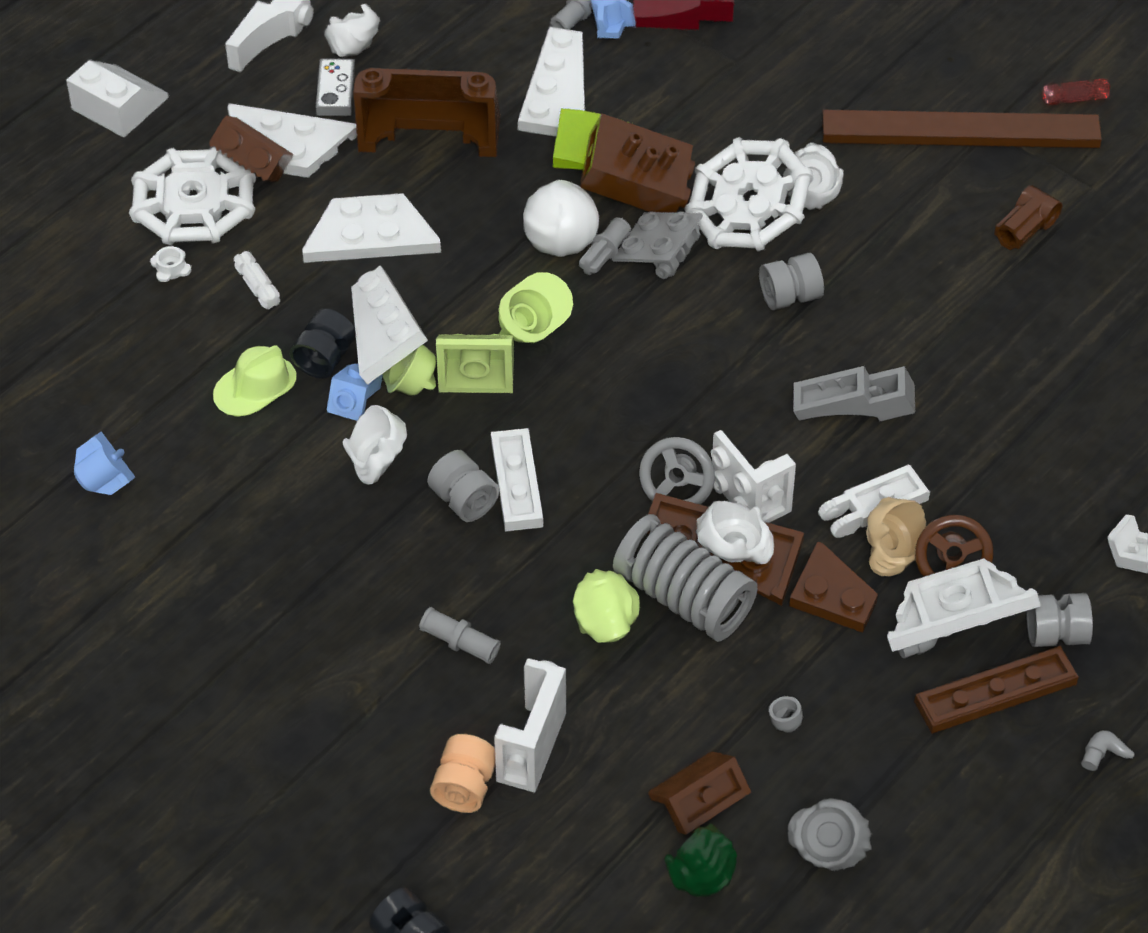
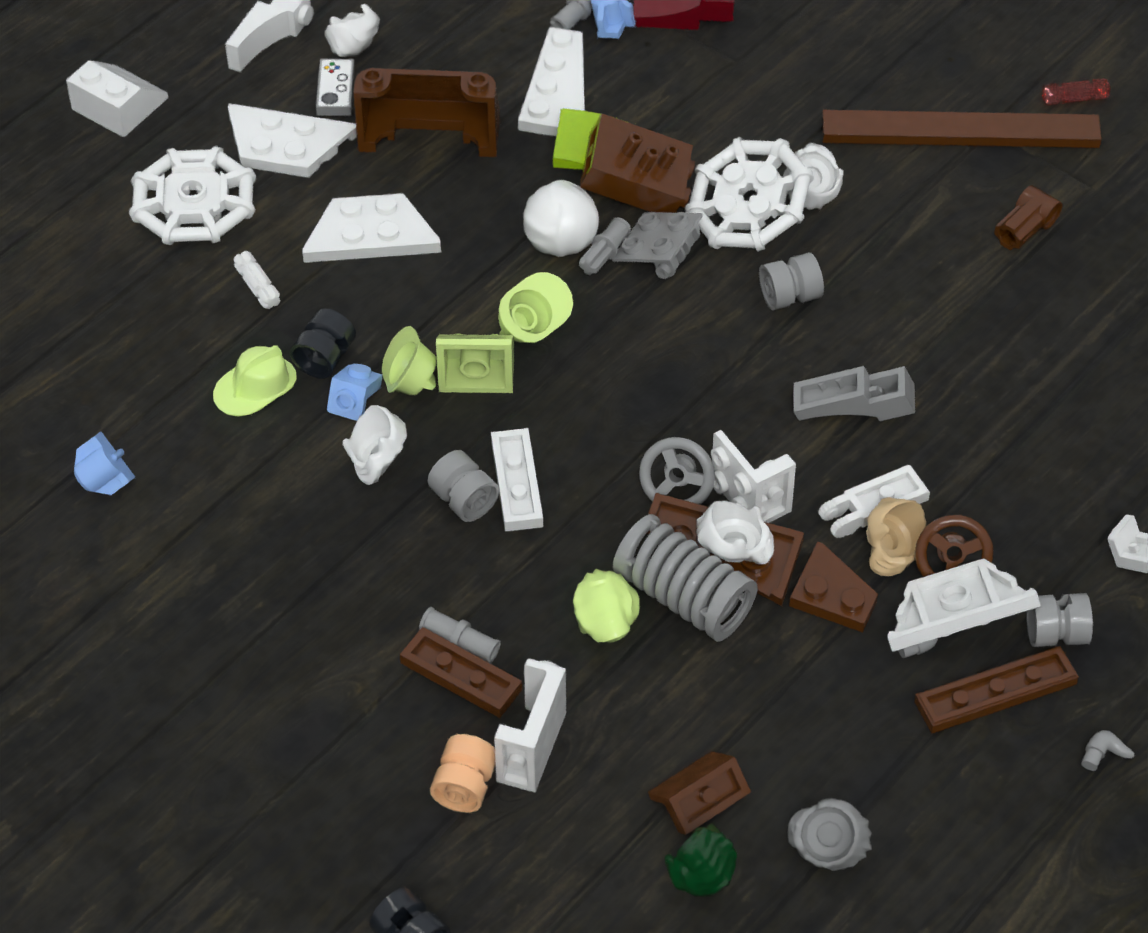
(170, 263): white plate -> none
(251, 149): reddish brown brick -> none
(382, 325): white wing -> none
(461, 672): none -> reddish brown plate
(780, 712): light grey hinge -> none

